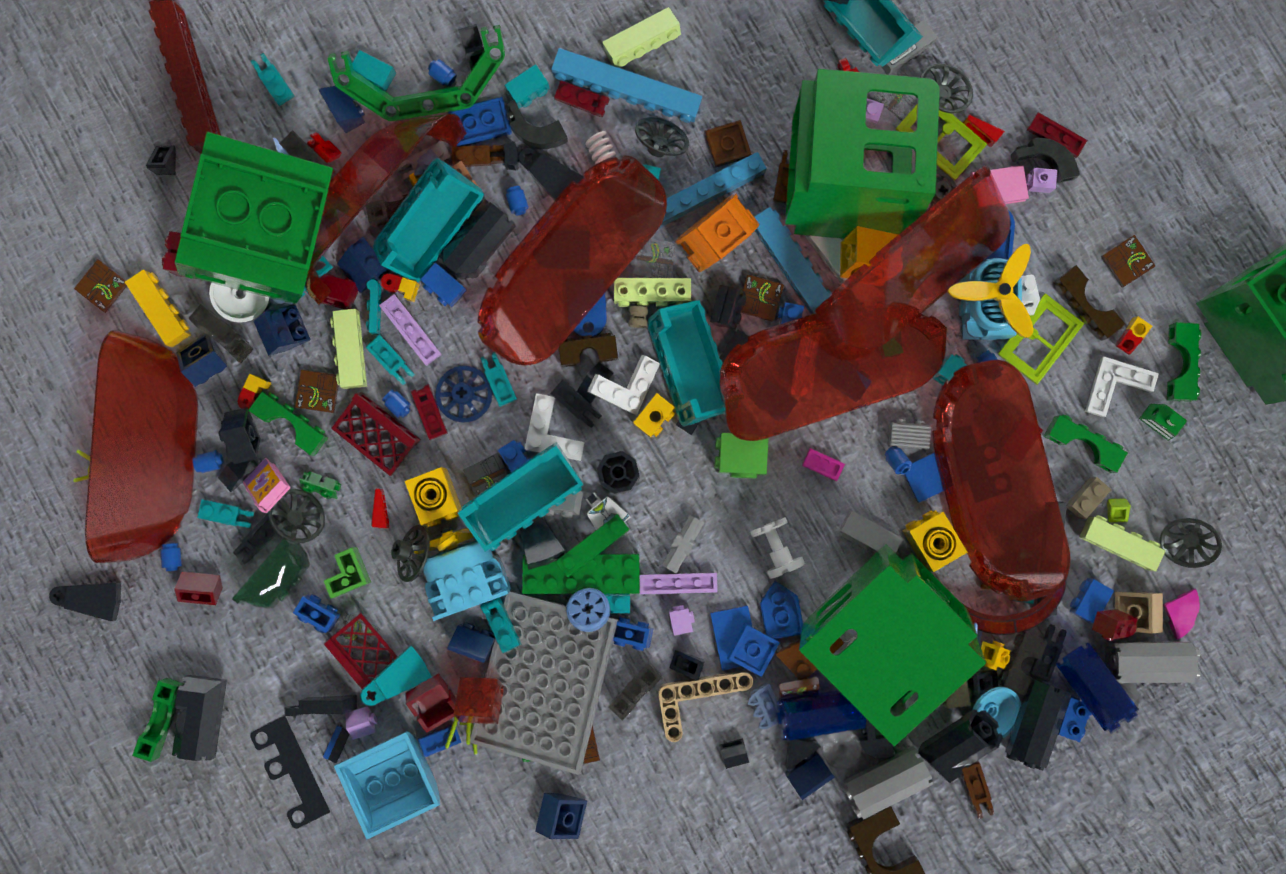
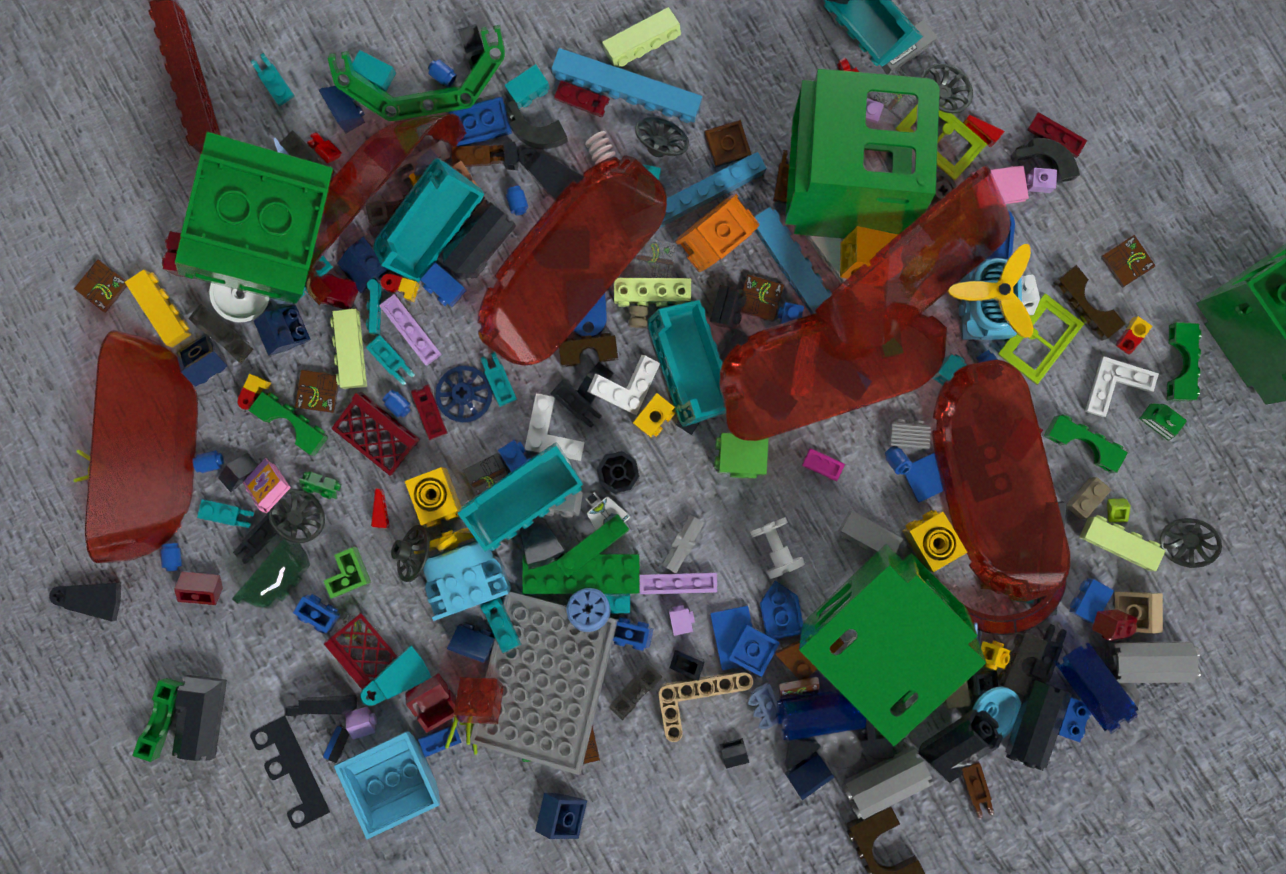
(163, 160): black slope -> none
(239, 435): black brick -> none
(1183, 612): dark pink brick -> none

